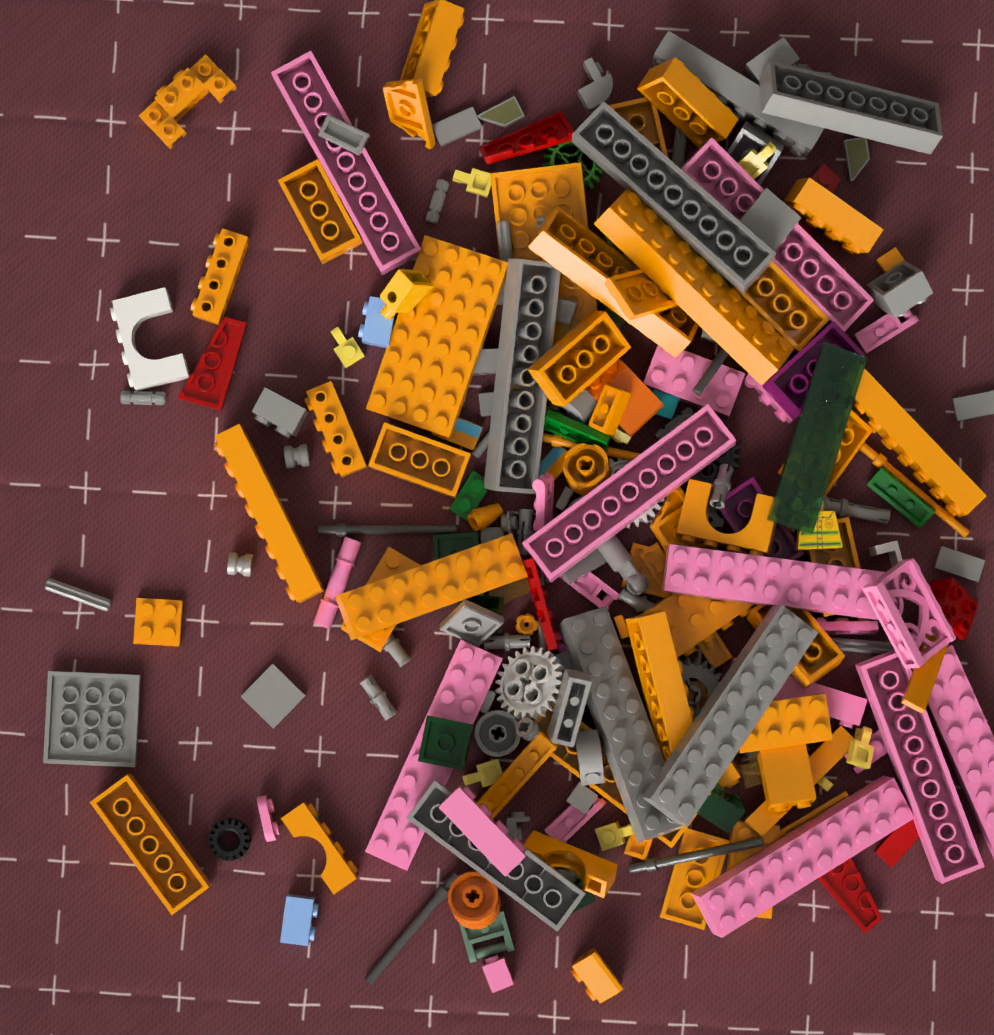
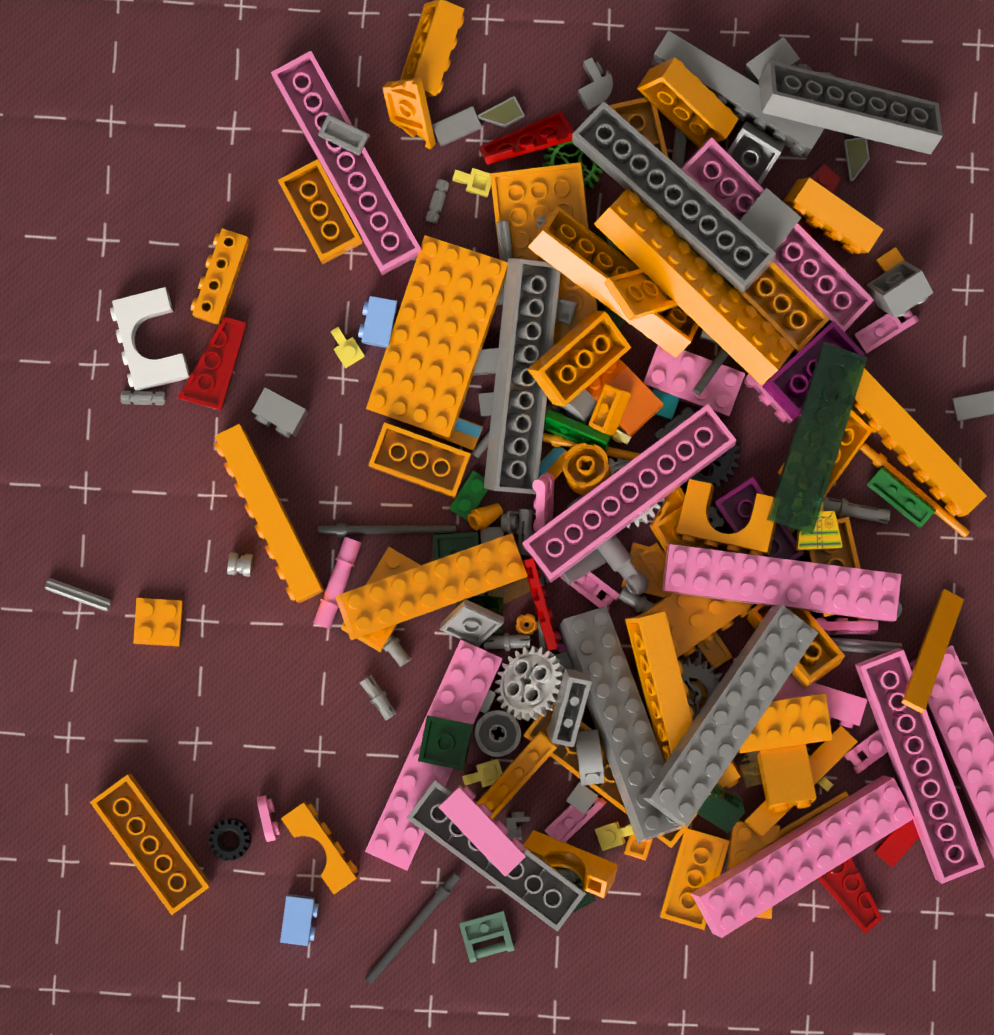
(92, 719): light grey plate -> none
(183, 94): light orange bracket -> none
(273, 696): light grey tile -> none
(296, 456): light grey wheel -> none
(336, 429): light orange brick -> none
(404, 292): yellow torso -> none
(486, 903): orange wheel -> none
(497, 973): bright pink brick -> none
(525, 723): light grey bush -> none
(564, 498): light grey tile -> none
(596, 975): light orange slope -> none
(621, 626): light orange tile -> none
(653, 864): dark grey bar -> none
(721, 486): light grey pin -> none
(754, 162): light yellow plate -> none
(860, 751): light yellow plate -> none
(891, 548): white panel -> none
(930, 613): bright pink fence -> none
(956, 605): red bracket -> none
(959, 564): light grey tile -> none

